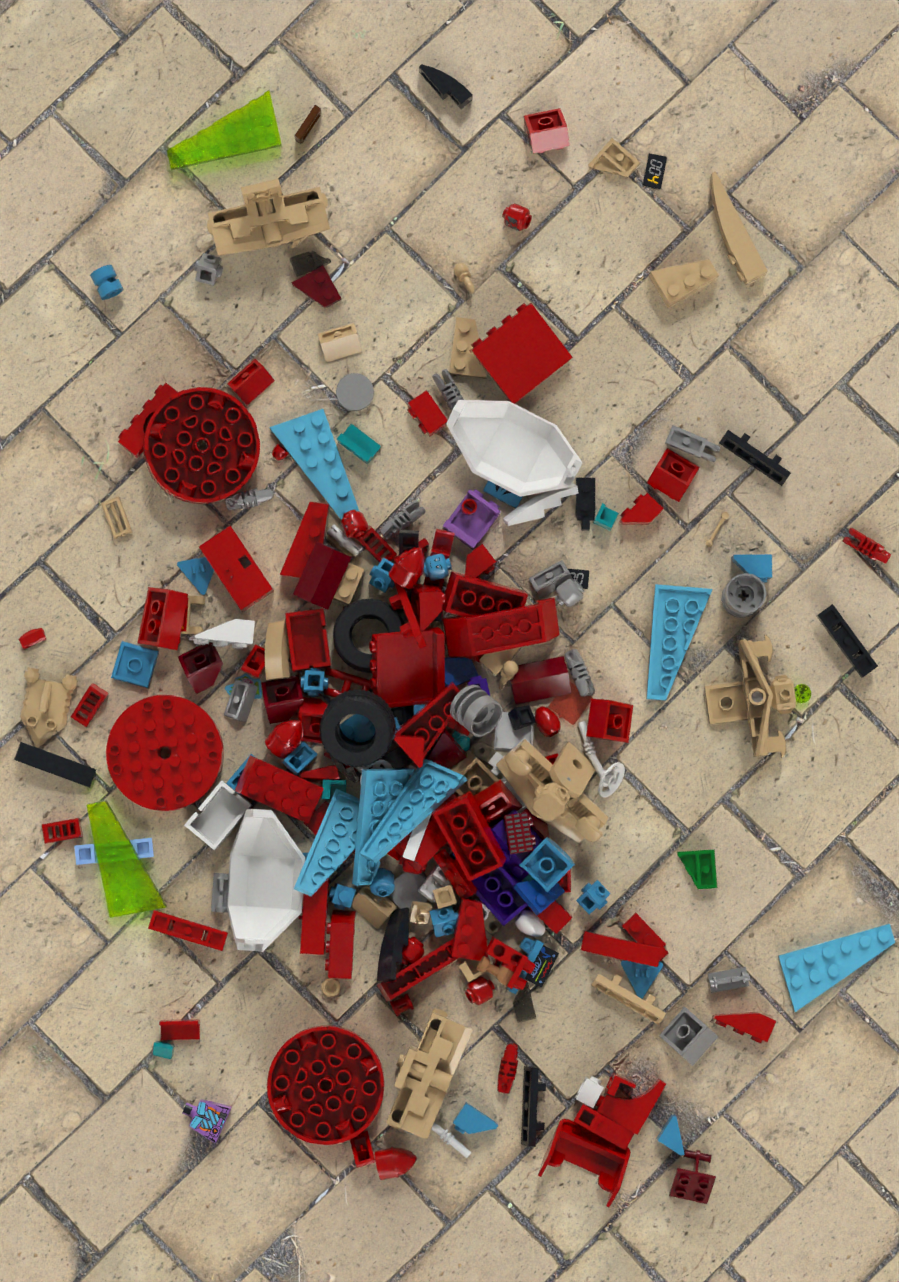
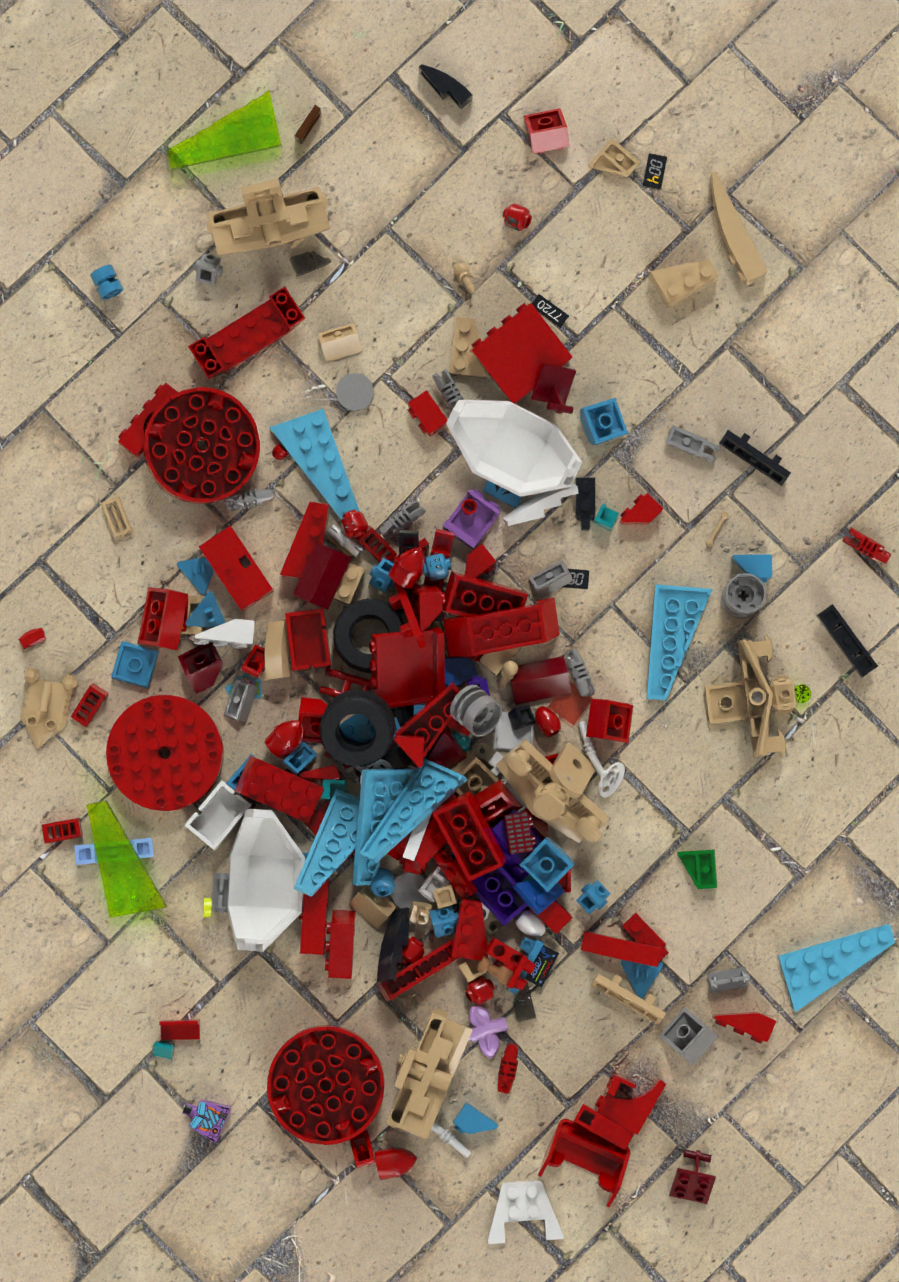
(55, 764): black slope -> none
(188, 930): red hinge -> none
(207, 613): none -> dark azure piece
(207, 905): none -> neon yellow tile
(248, 334): none -> red slope
(251, 381): red panel -> none
(282, 698): dark red slope -> none
(314, 675): dark azure brick -> none
(319, 287): dark red wing -> none
(331, 987): tan tile -> none
(341, 896): dark azure brick -> none
(358, 443): teal panel -> none
(402, 1005): red bush -> none
(485, 1030): none -> lavender plant
(523, 1203): none -> white wing
(529, 1107): black hinge -> none
(549, 310): none -> black sticker
(553, 387): none -> dark red plate
(569, 592): light grey head -> none
(589, 1091): white brick -> none
(602, 421): none -> dark azure slope
(671, 1136): dark azure slope -> none
(673, 475): red slope -> none

